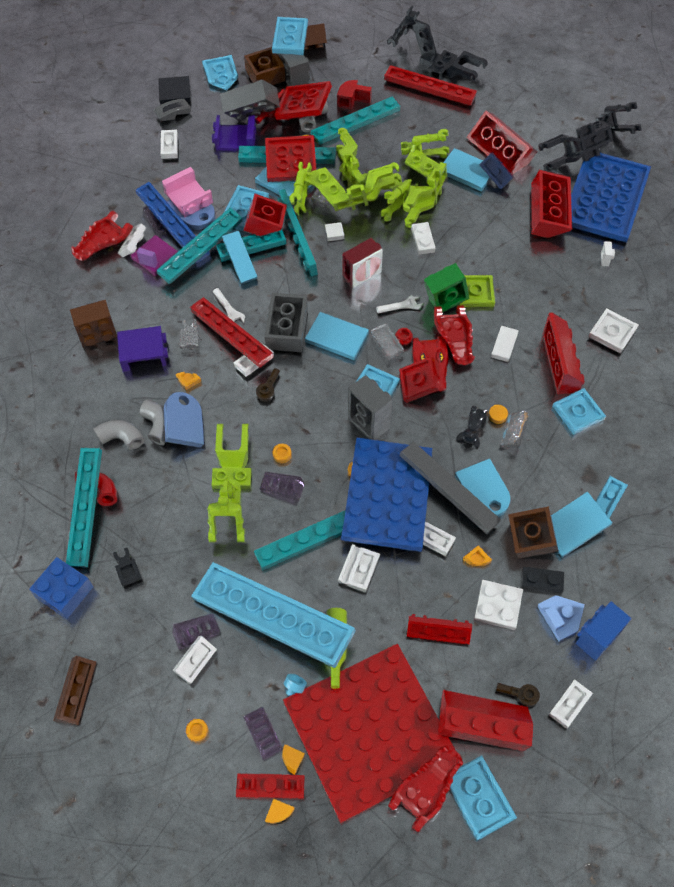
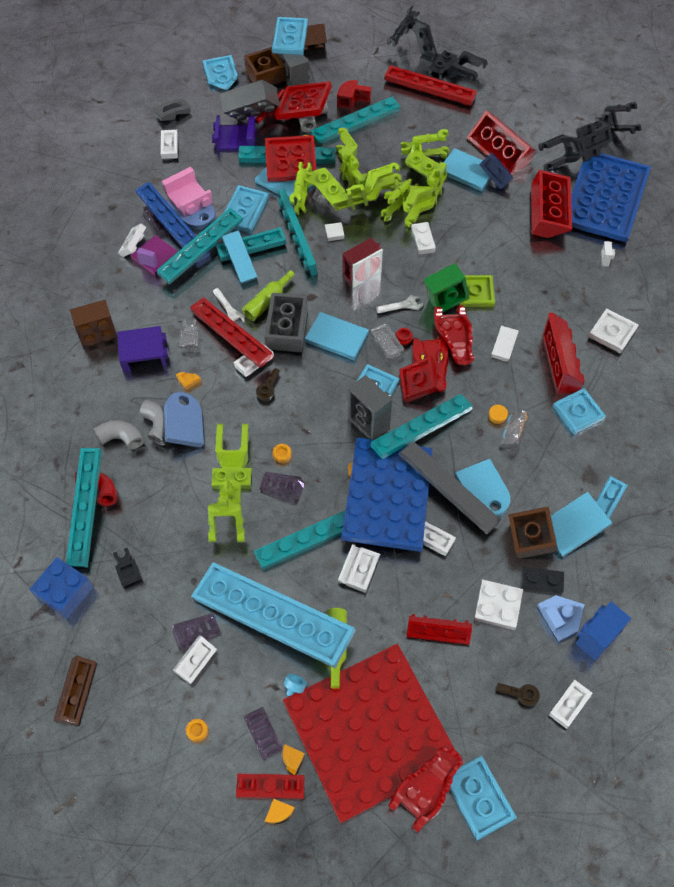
(100, 236): red animal -> none
(174, 88): black tile -> none
(261, 301): none -> lime piece
(264, 216): red slope -> none
(421, 426): none -> teal plate
(477, 417): black animal -> none
(477, 557): light orange tile -> none
(485, 721): red slope -> none

